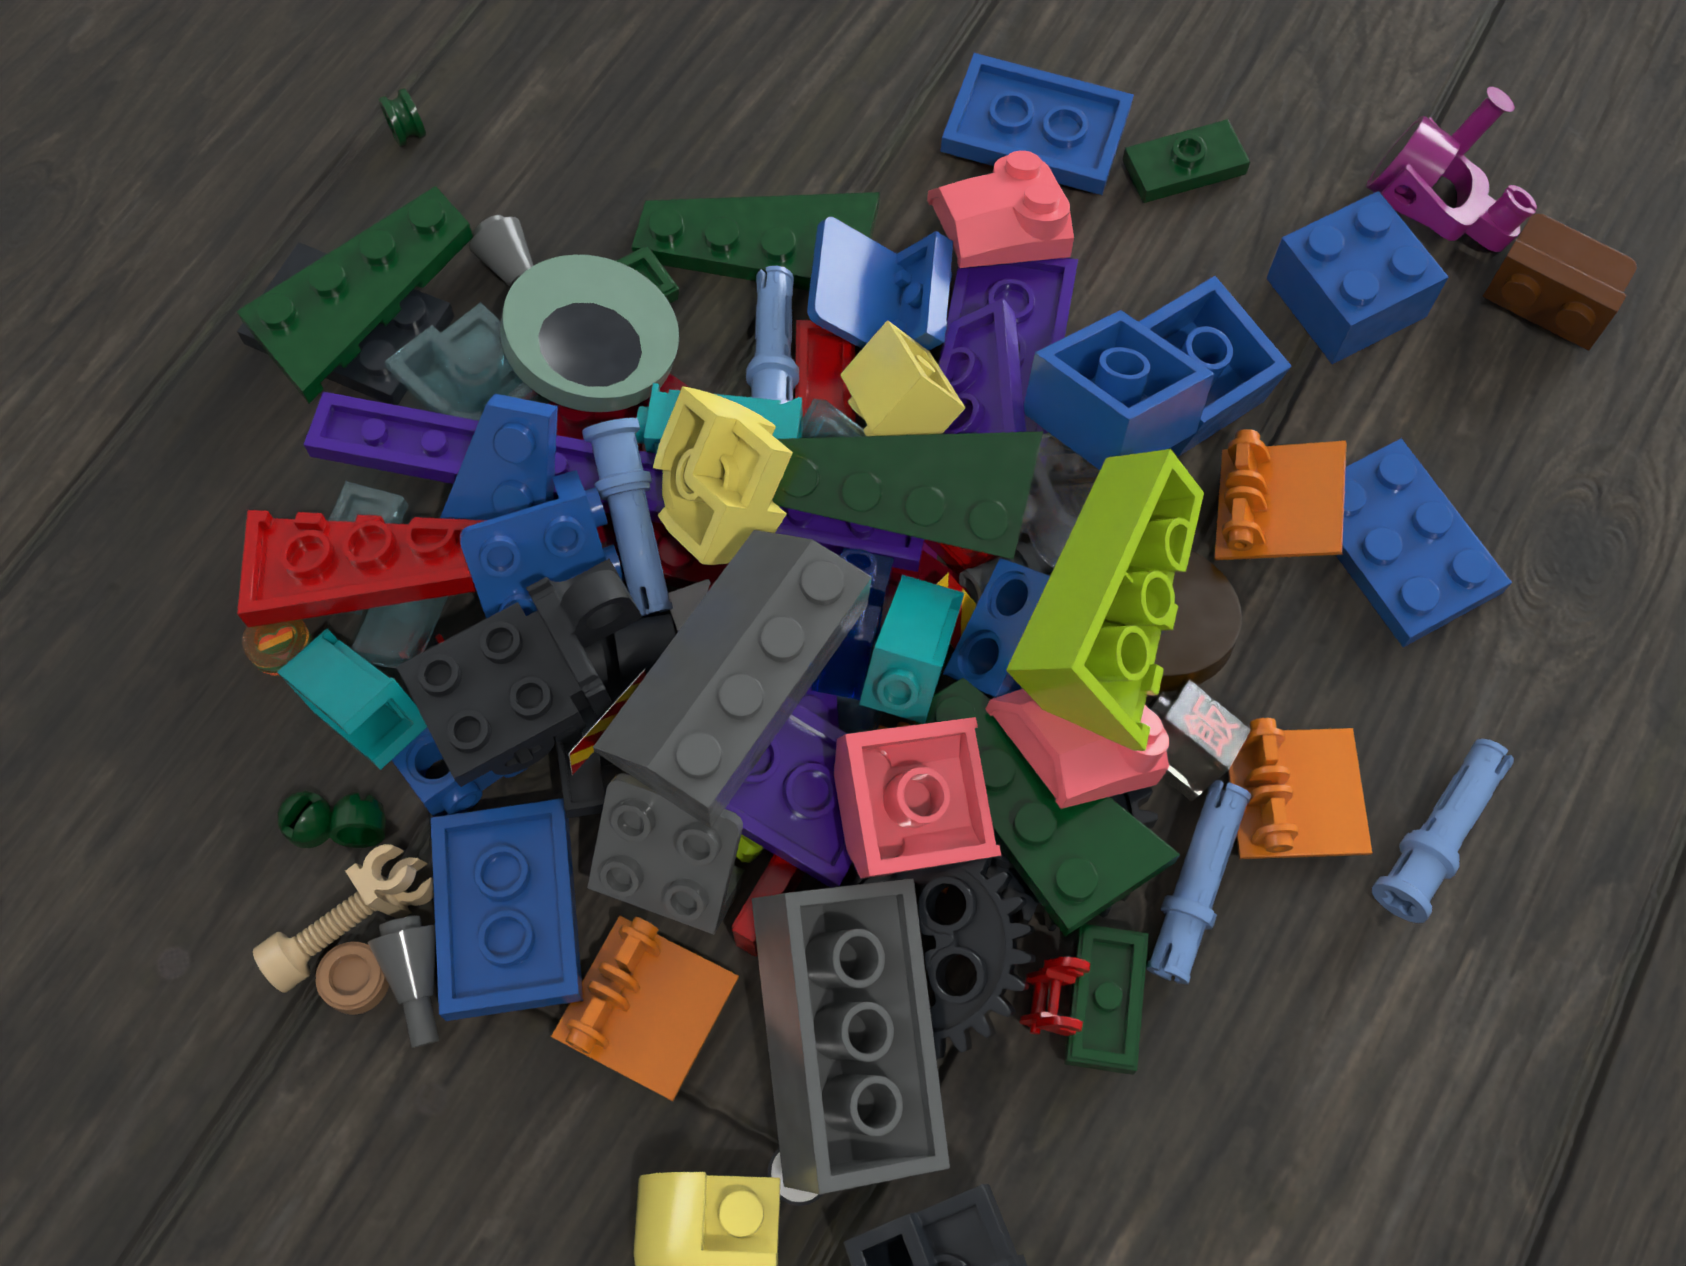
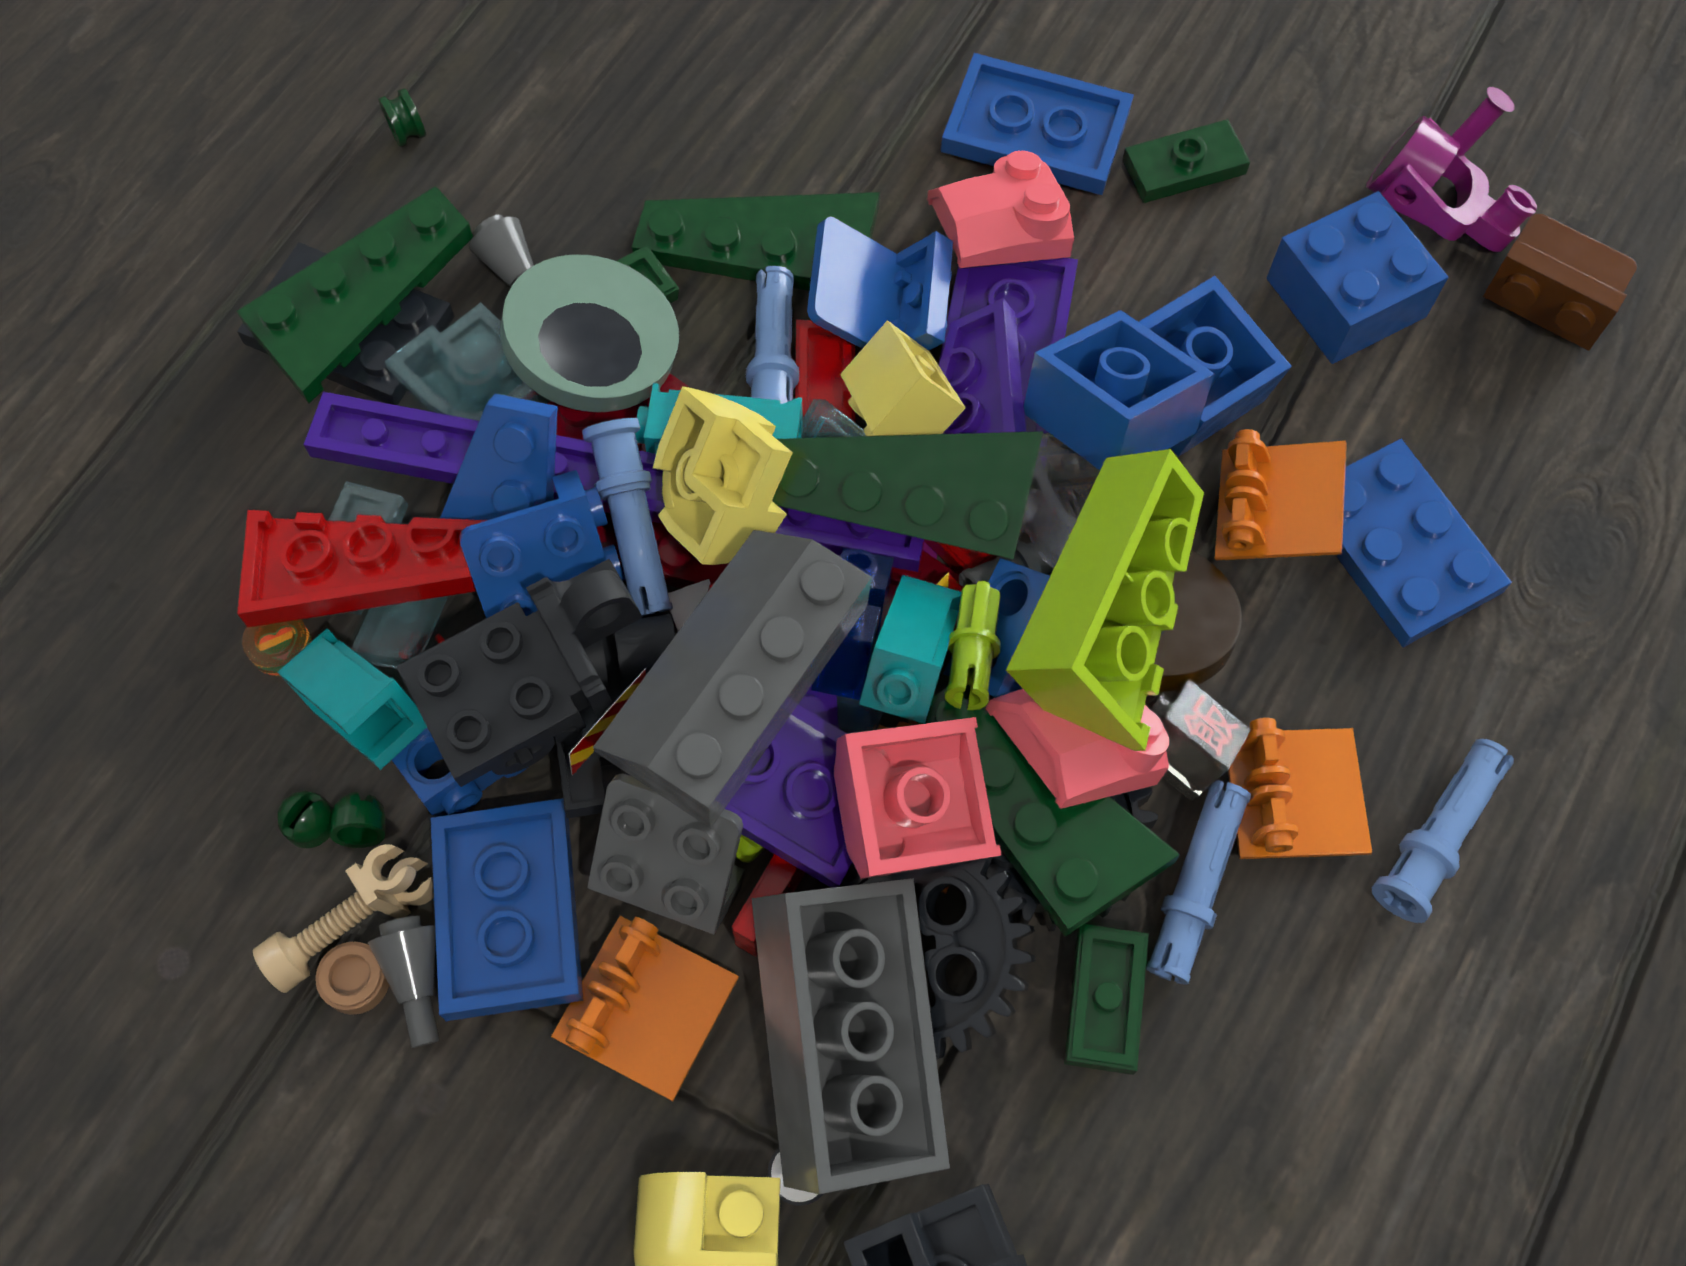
(974, 645): none -> lime axle
(1055, 974): red piece -> none

